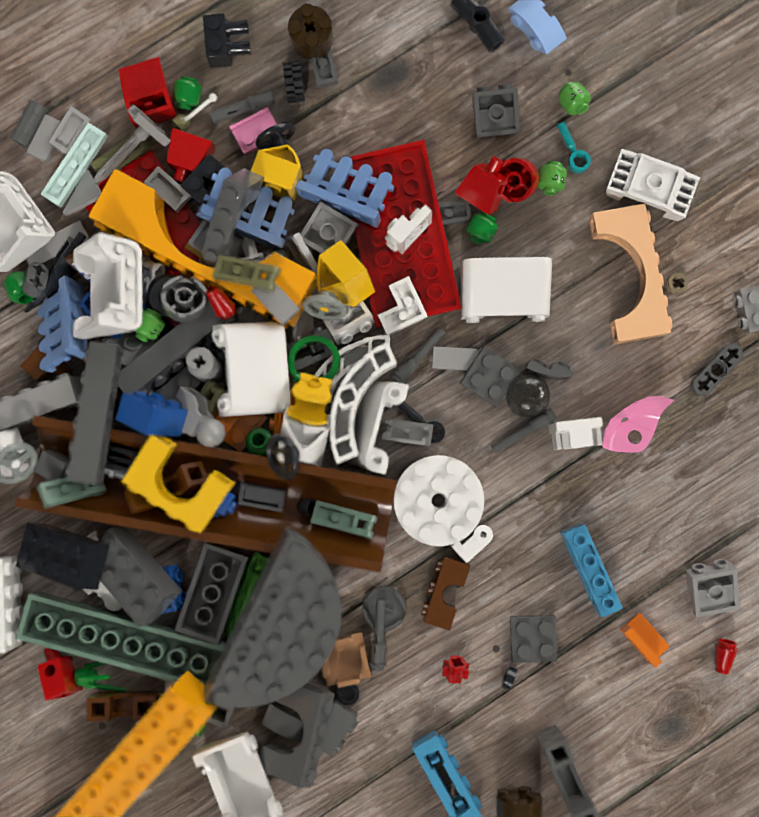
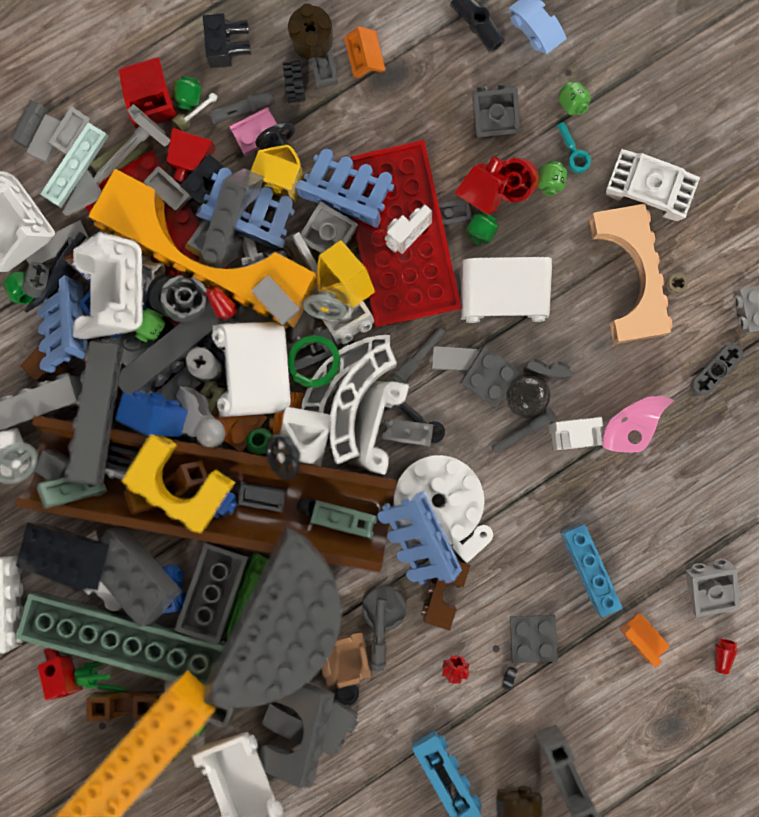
(246, 272): olive plate -> none
(311, 399): yellow piece -> none
(364, 51): none -> orange panel
(408, 310): white plate -> none
(433, 540): none -> medium blue fence

